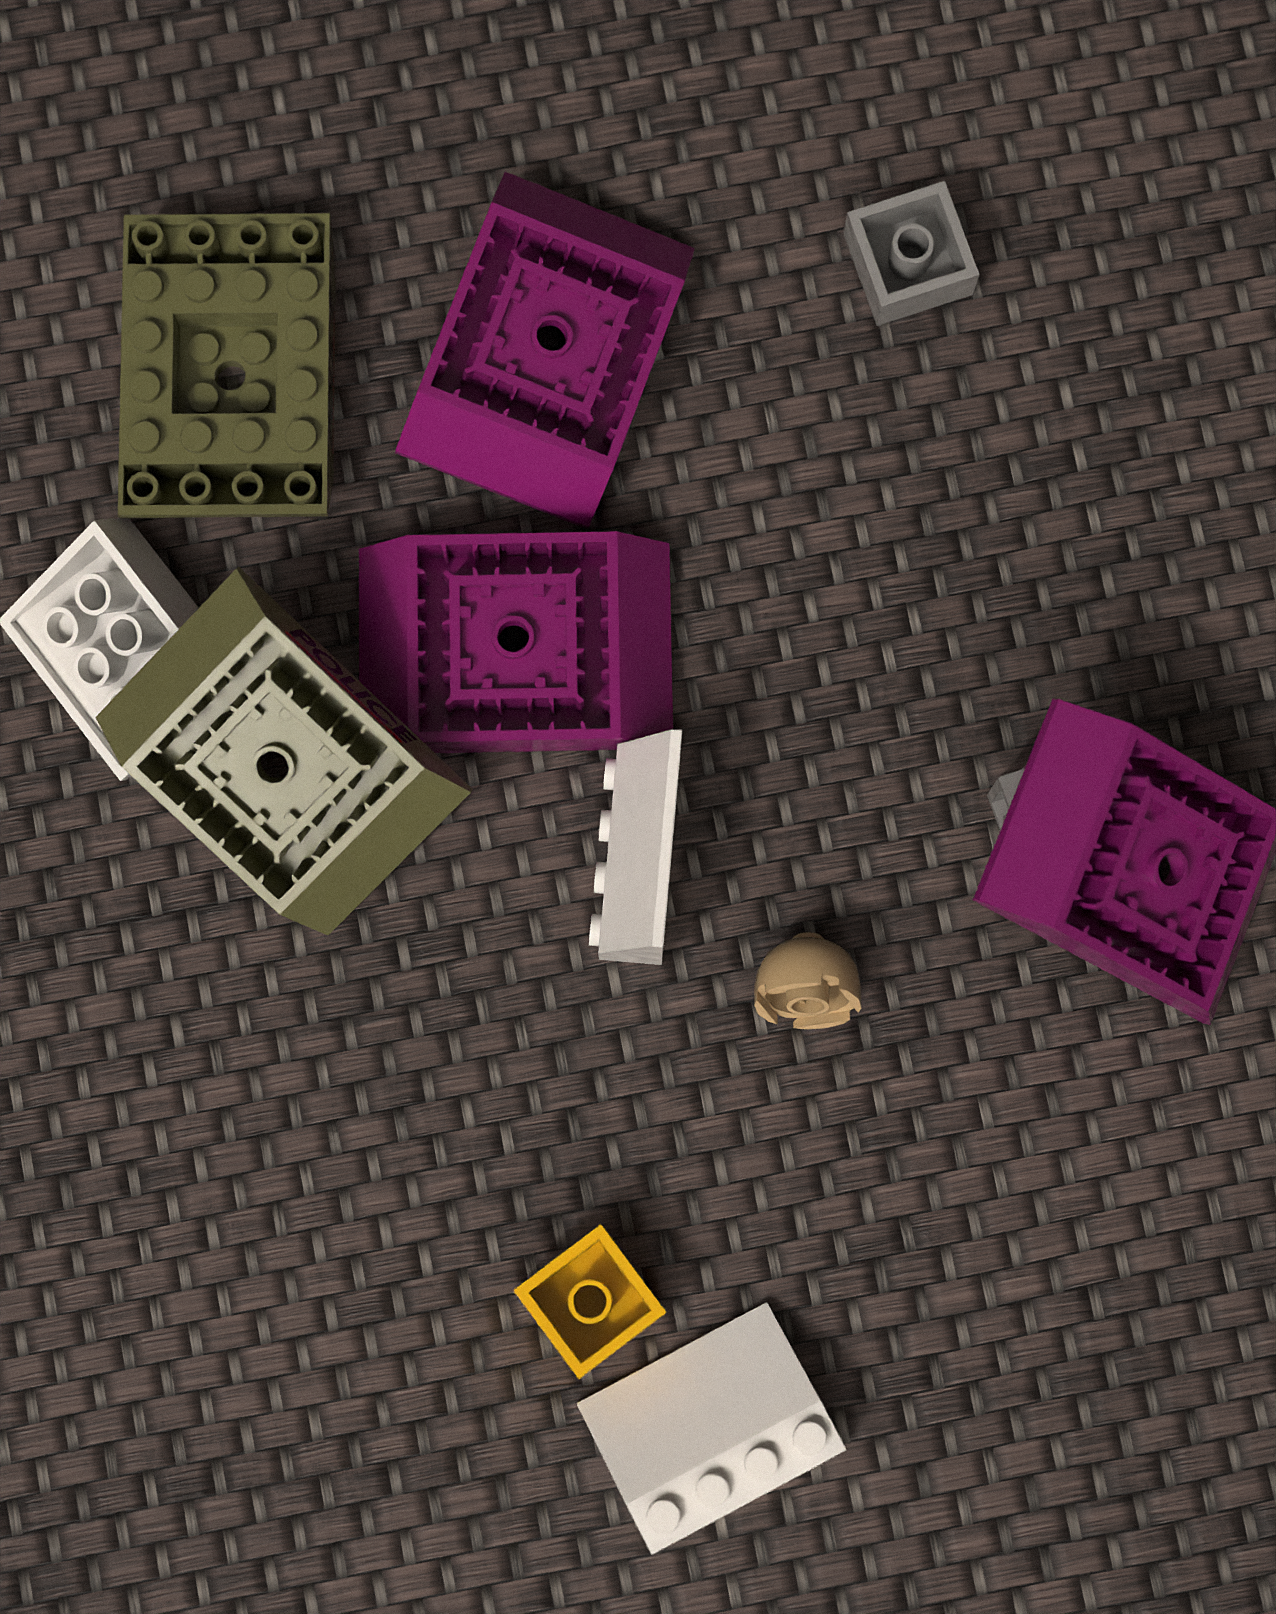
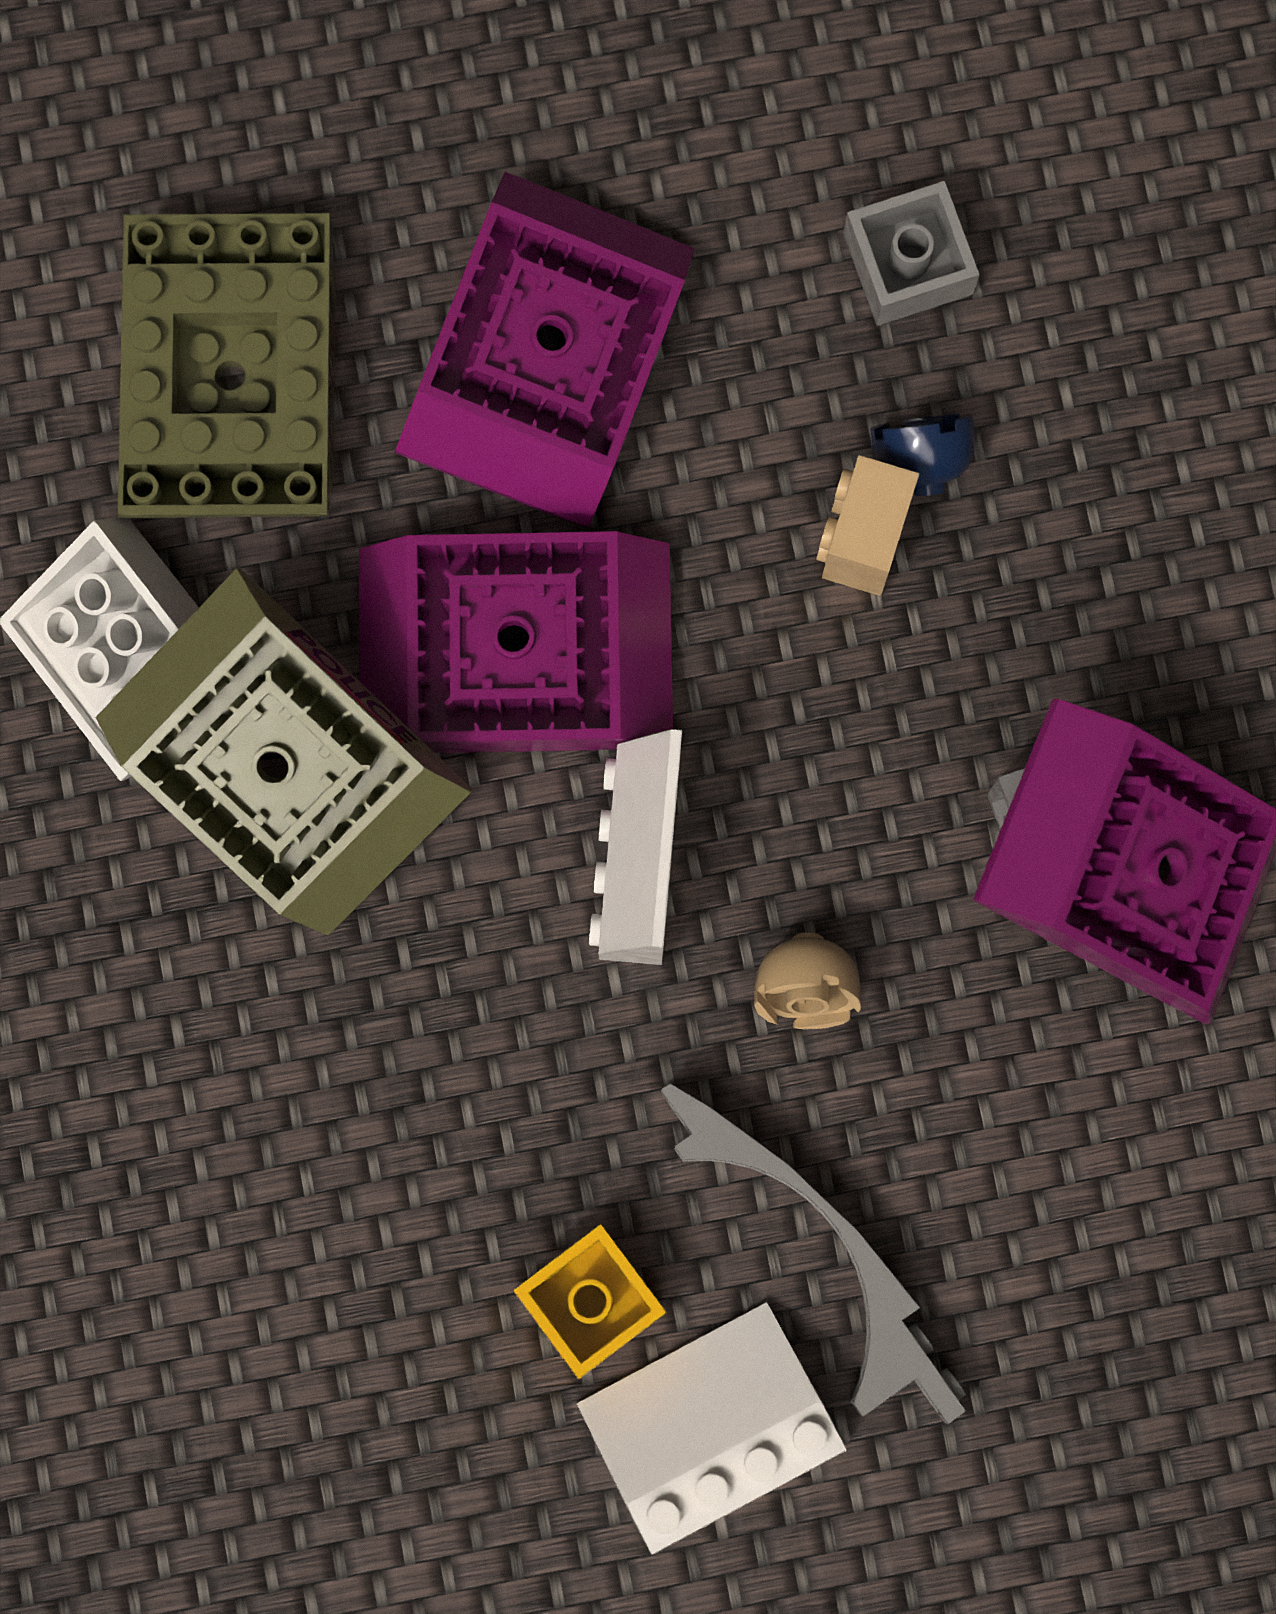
(870, 522): none -> tan brick
(892, 1351): none -> light grey slope
(931, 445): none -> dark blue cylinder

